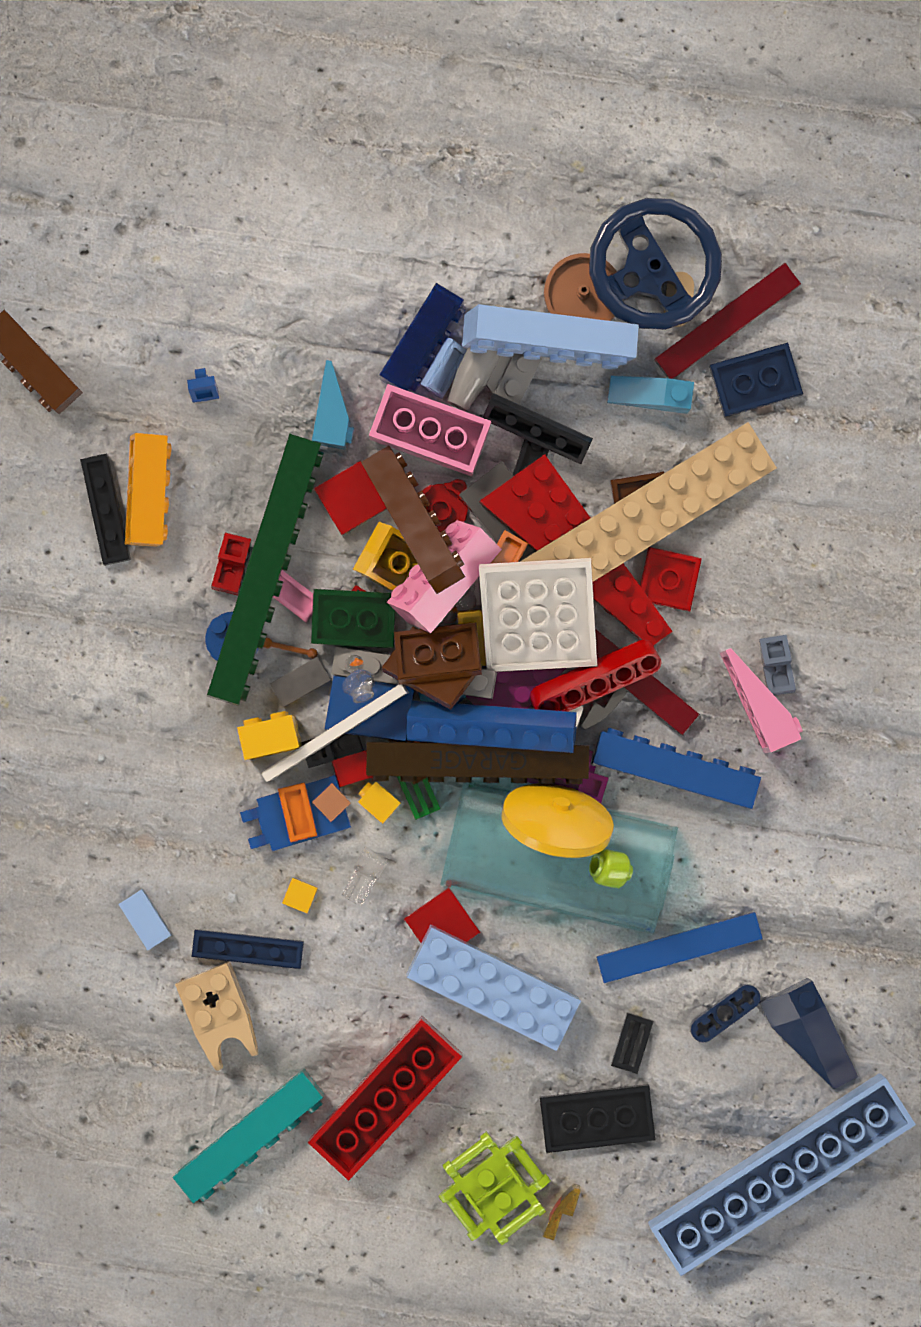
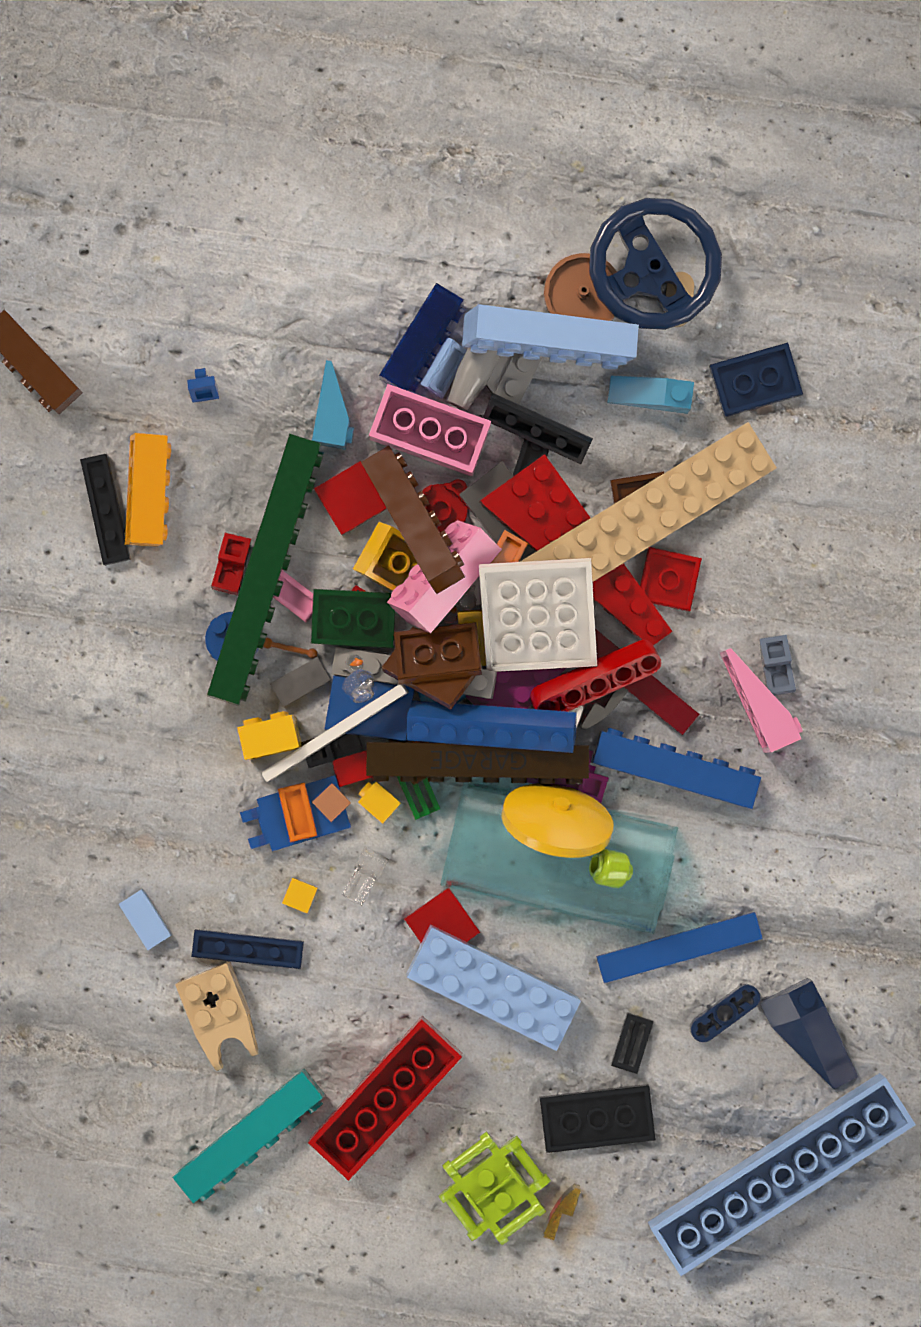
(727, 321): dark red tile -> none

